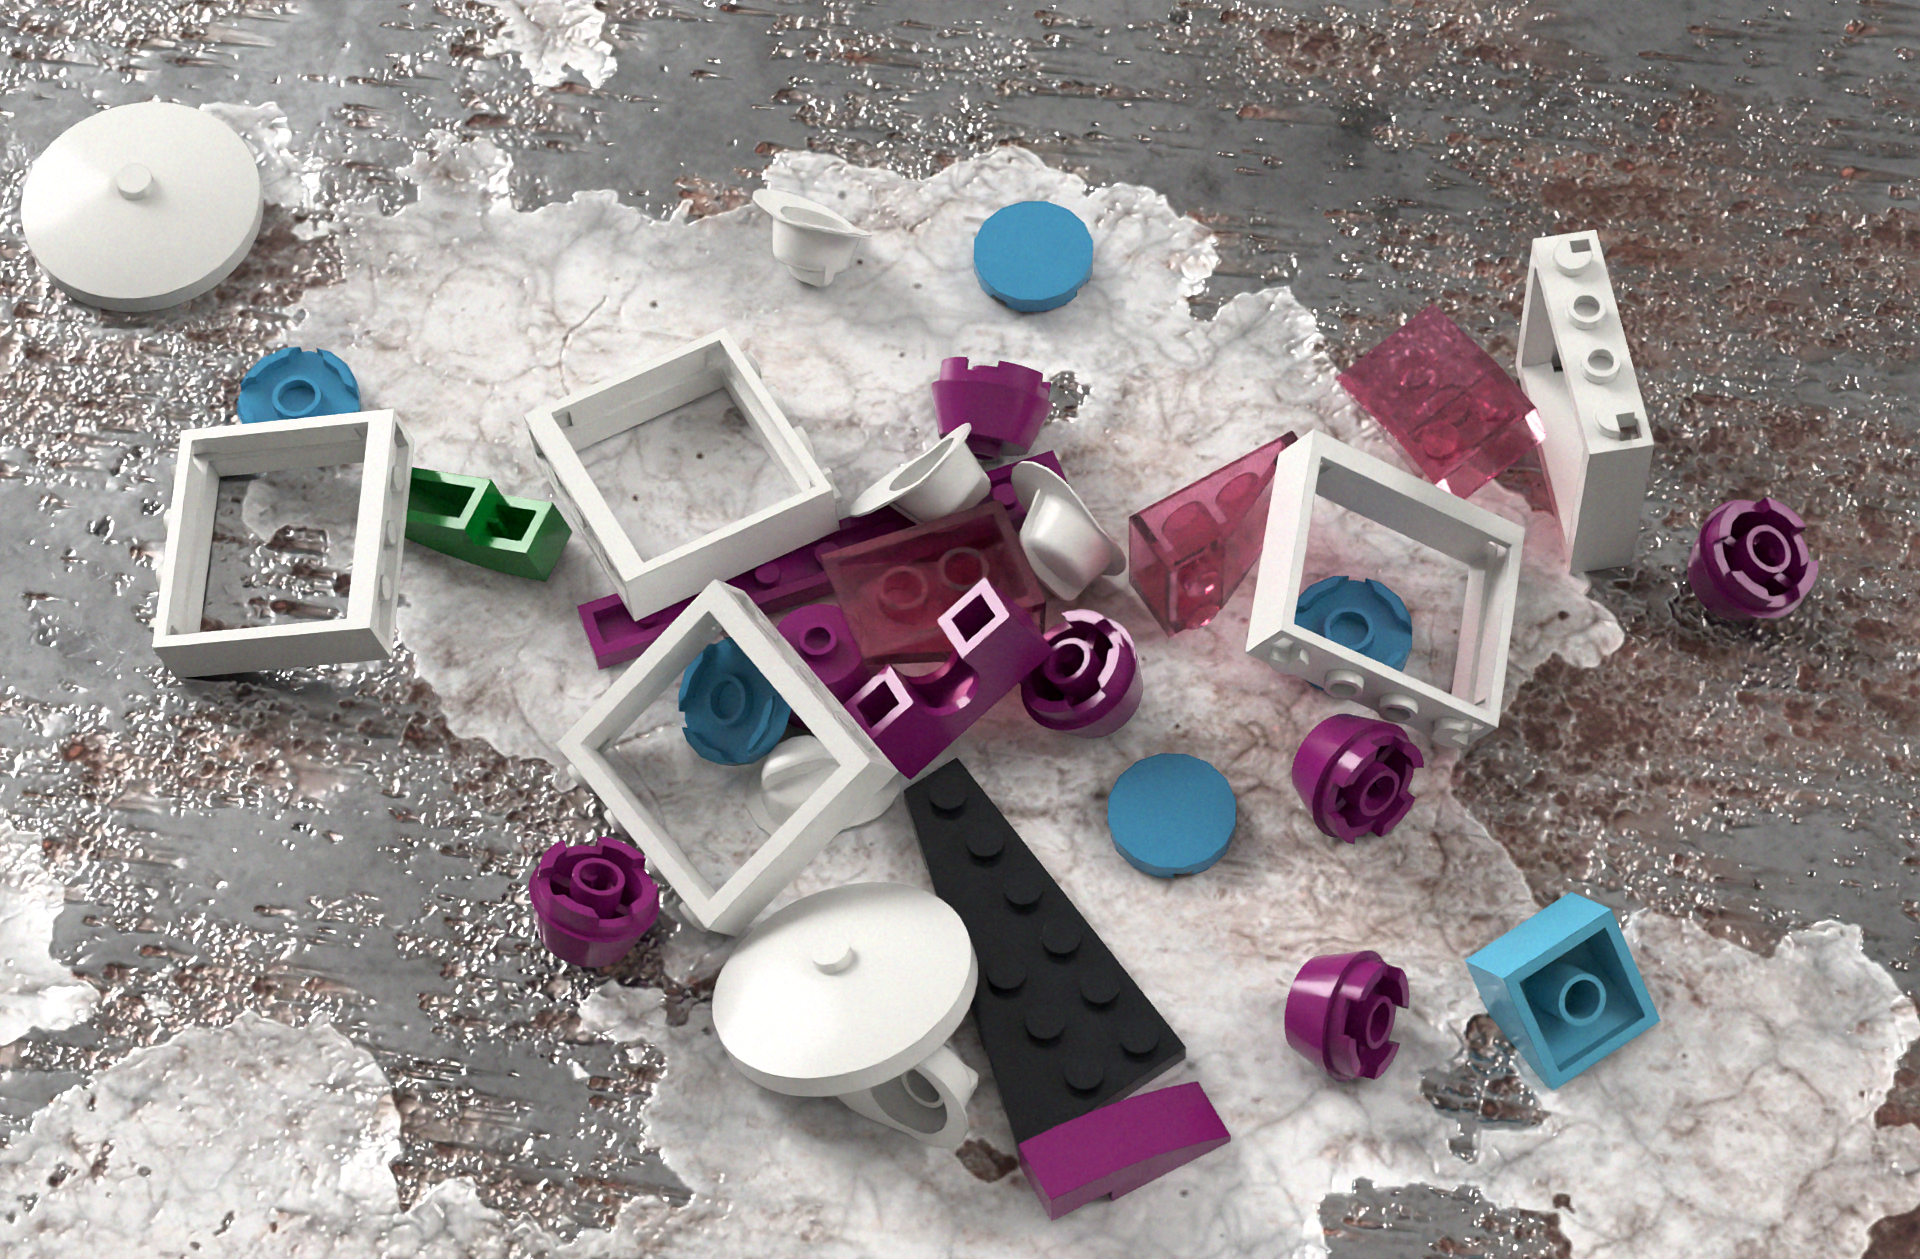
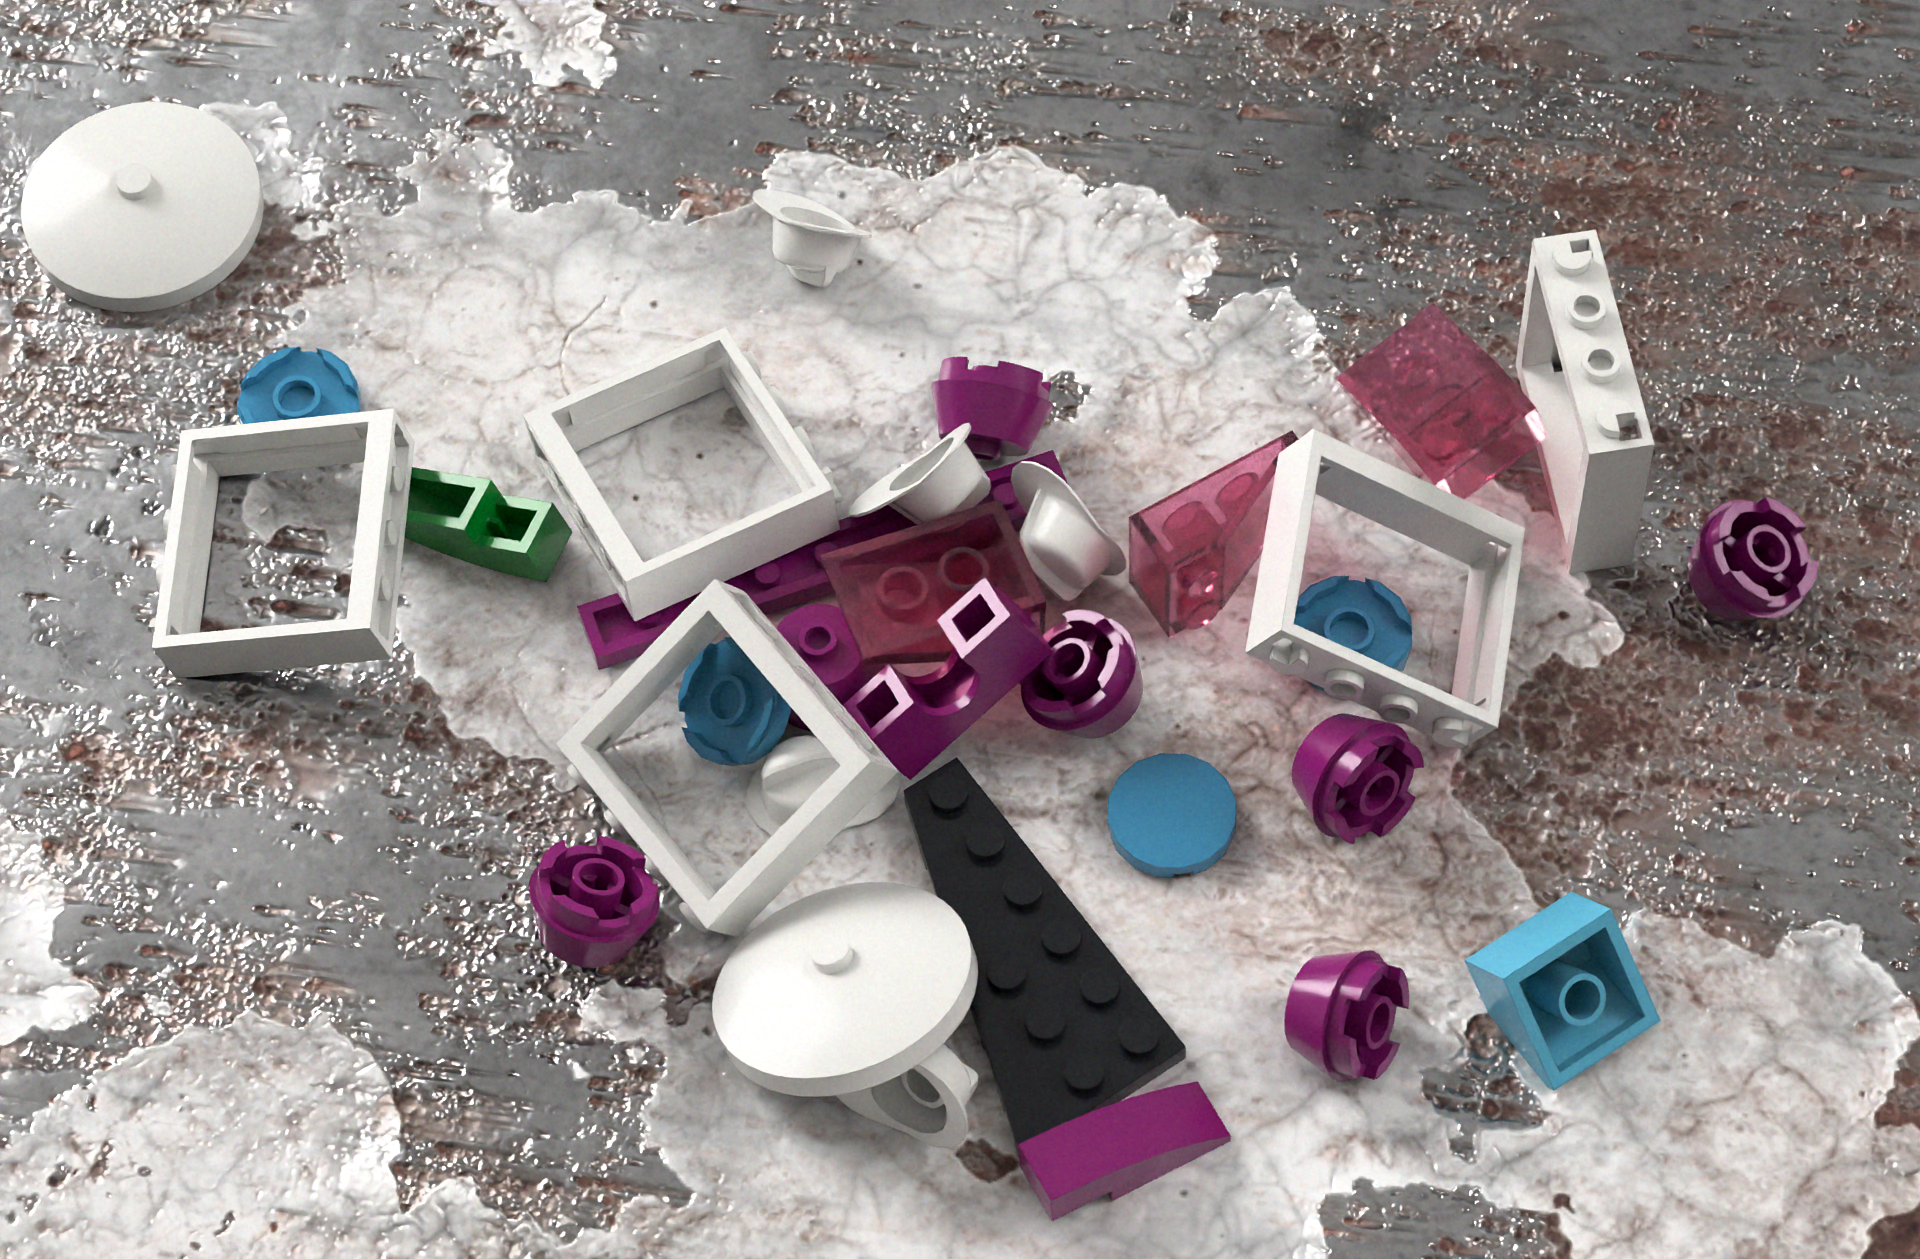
(1033, 256): dark azure tile -> none

